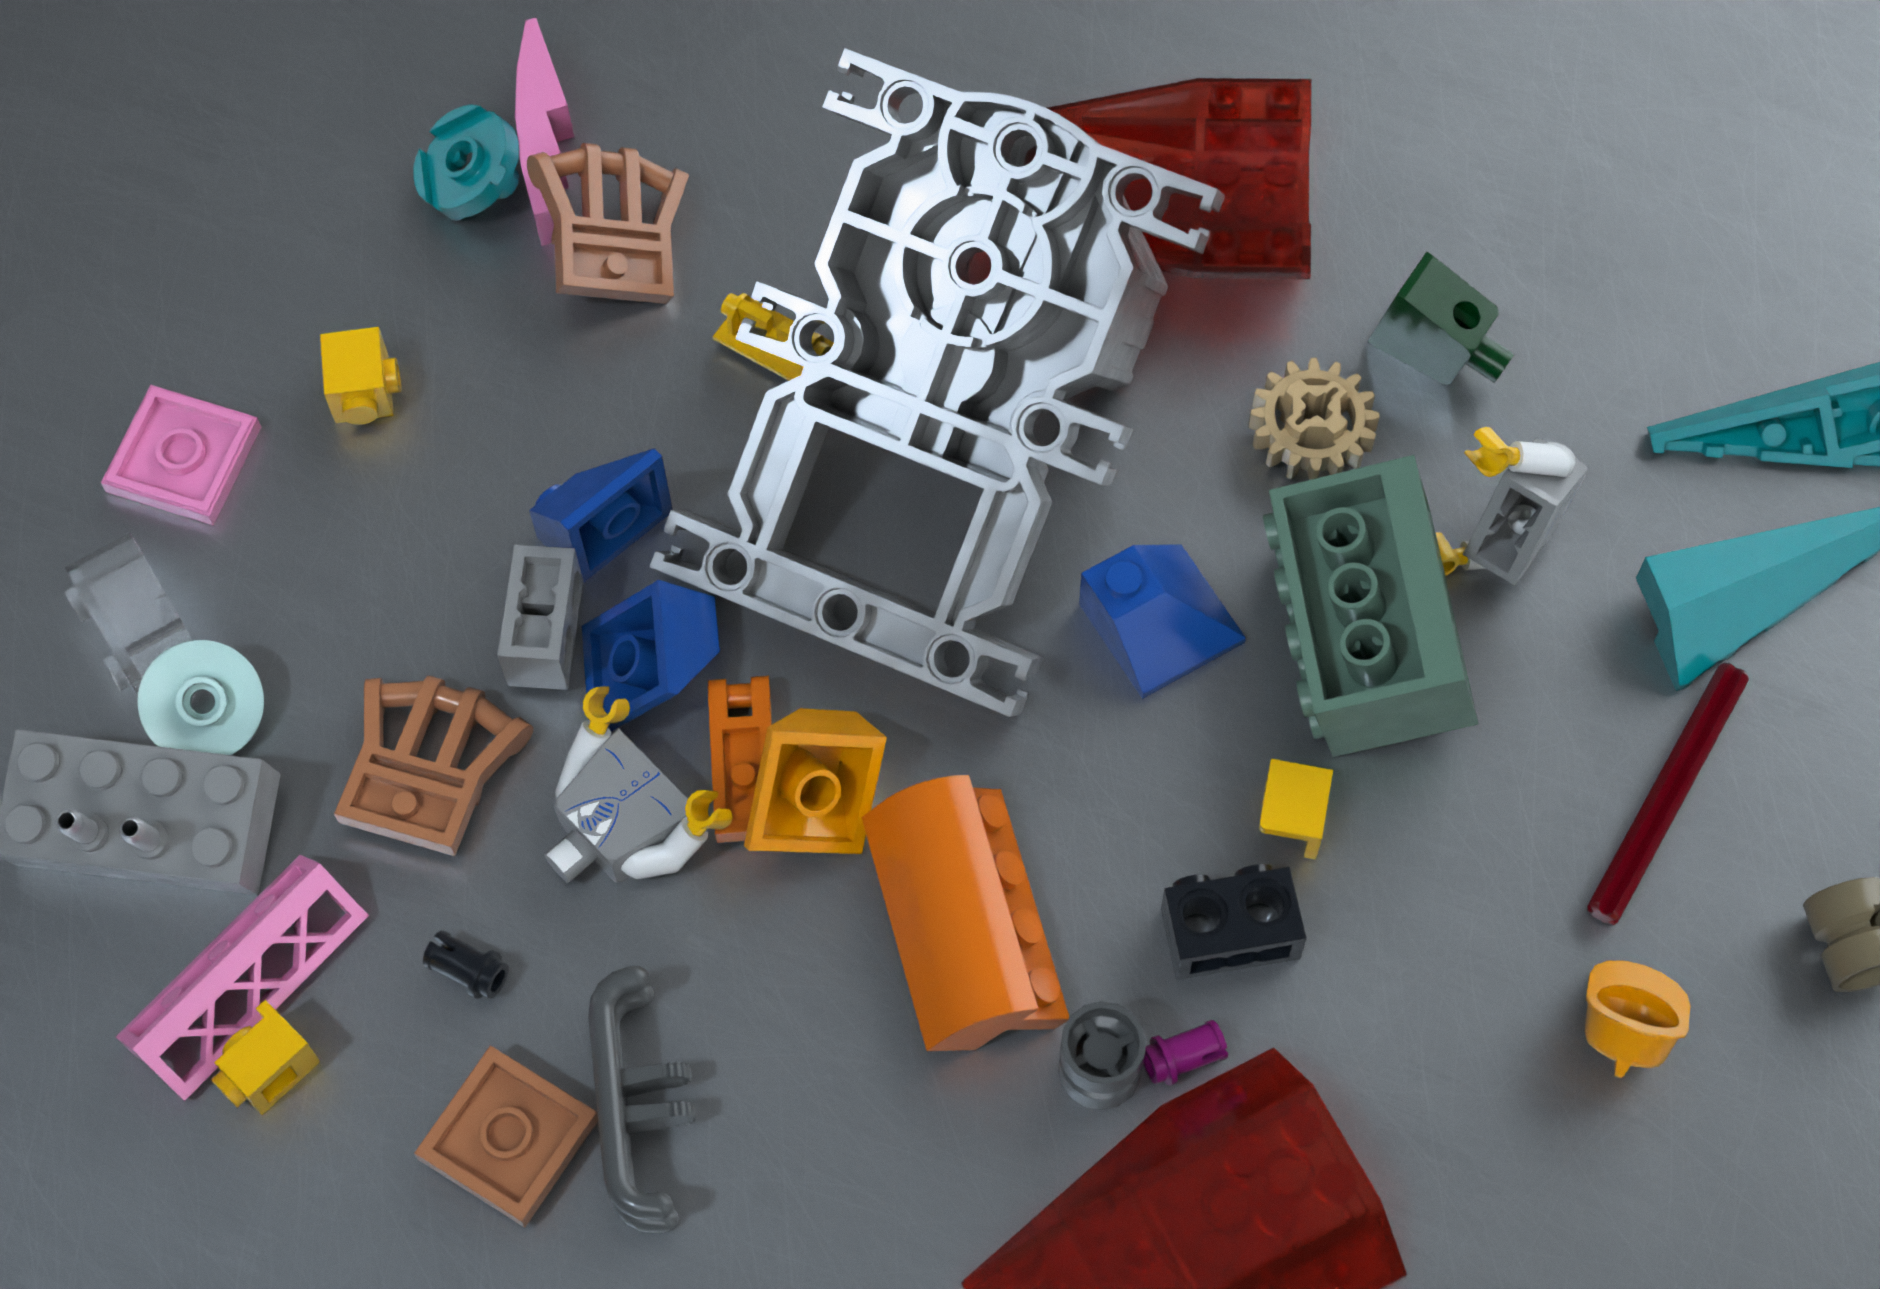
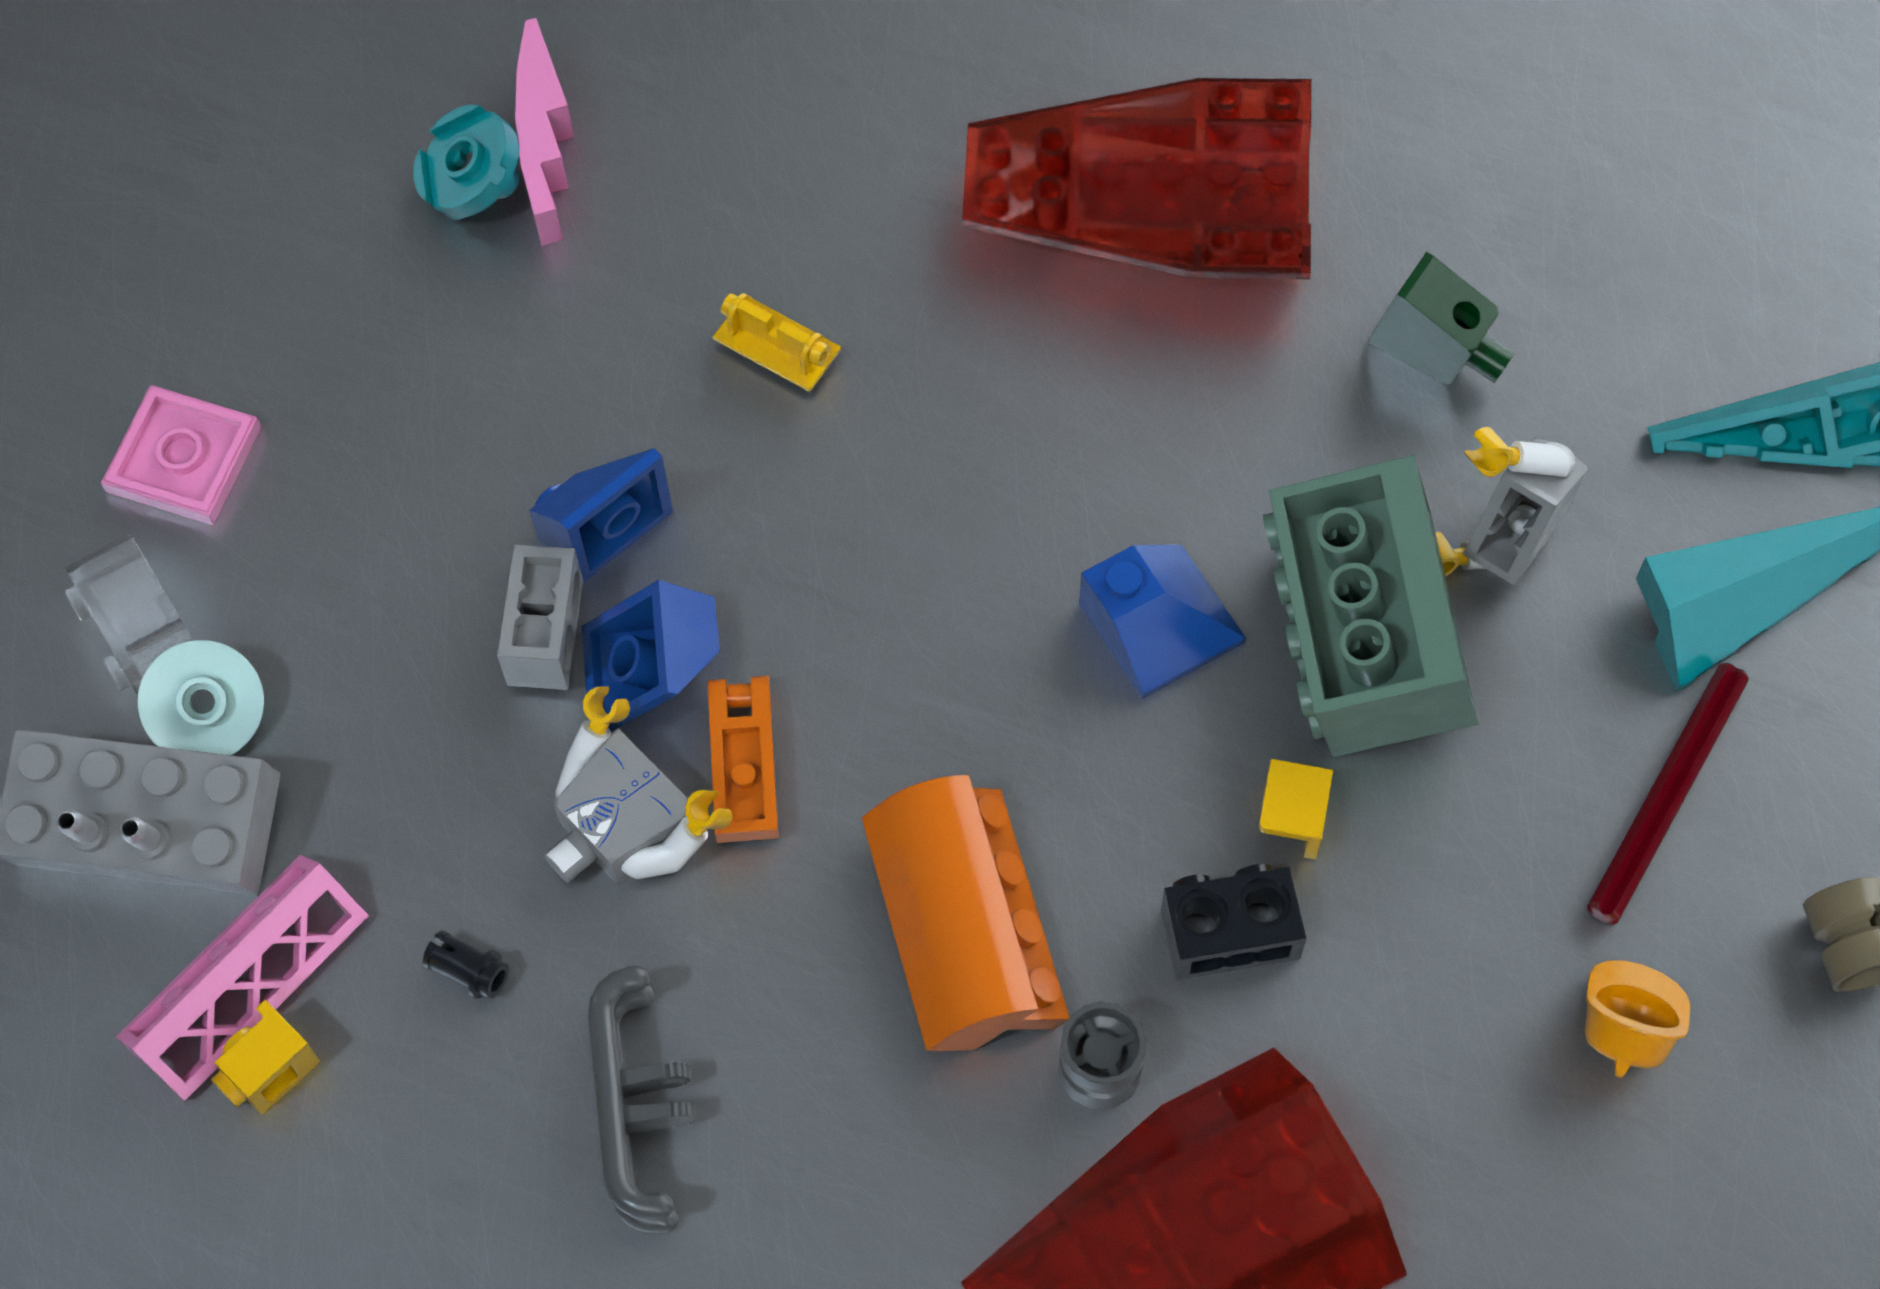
(358, 375): yellow brick -> none
(416, 797): nougat plate -> none
(507, 1136): nougat plate -> none
(603, 254): nougat plate -> none
(815, 783): light orange slope -> none
(947, 363): light grey piece -> none
(1184, 1052): magenta pin -> none
(1314, 427): tan gear -> none

